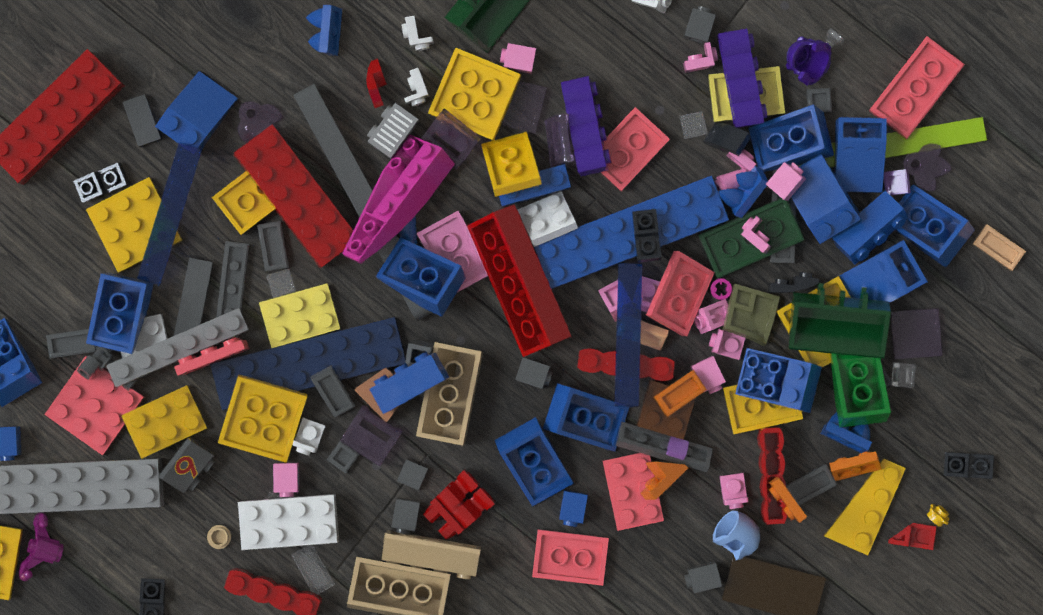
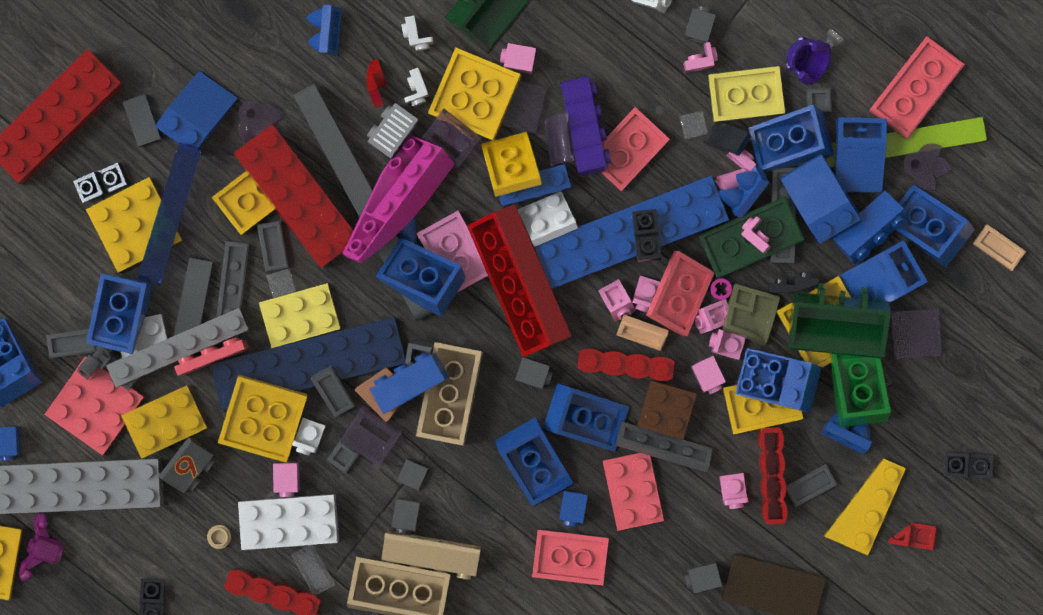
(452, 508): red hips -> none
(628, 335): clear blue tile -> none
(664, 477): orange slope -> none
(677, 448): medium lavender piece -> none
(680, 393): orange tile -> none
(737, 534): light blue piece -> none
(740, 78): dark purple brick -> none
(786, 180): bright pink brick -> none
(792, 509): orange plate -> none
(854, 466): orange plate -> none
(897, 182): tile -> none
(903, 375): clear tile -> none
(938, 515): yellow plate -> none

